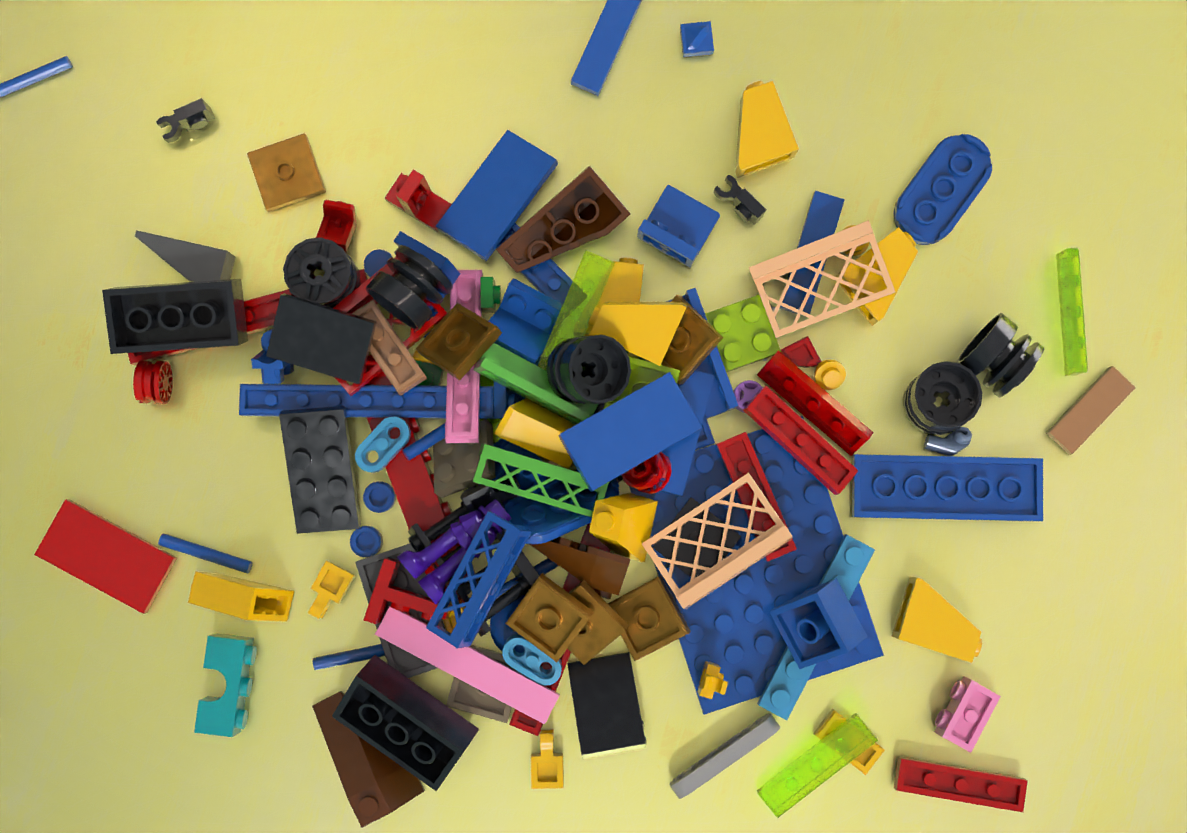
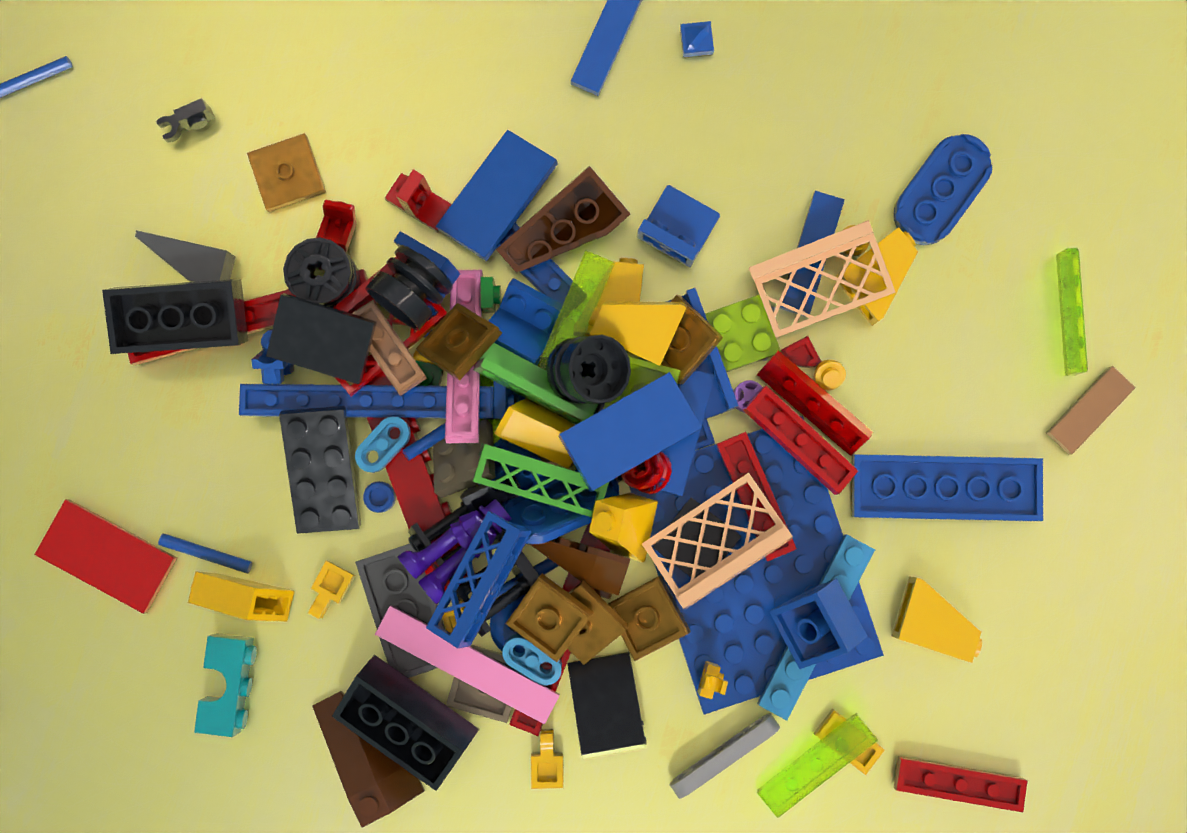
(153, 382): red wheel -> none
(347, 657): blue bar -> none
(366, 541): blue tile -> none
(375, 261): blue tile -> none
(400, 598): red bracket -> none
(745, 204): black plate -> none
(762, 130): yellow slope -> none
(950, 444): sand blue arm -> none
(956, 387): black wheel -> none
(966, 713): bright pink bracket -> none
(1004, 359): black wheel -> none

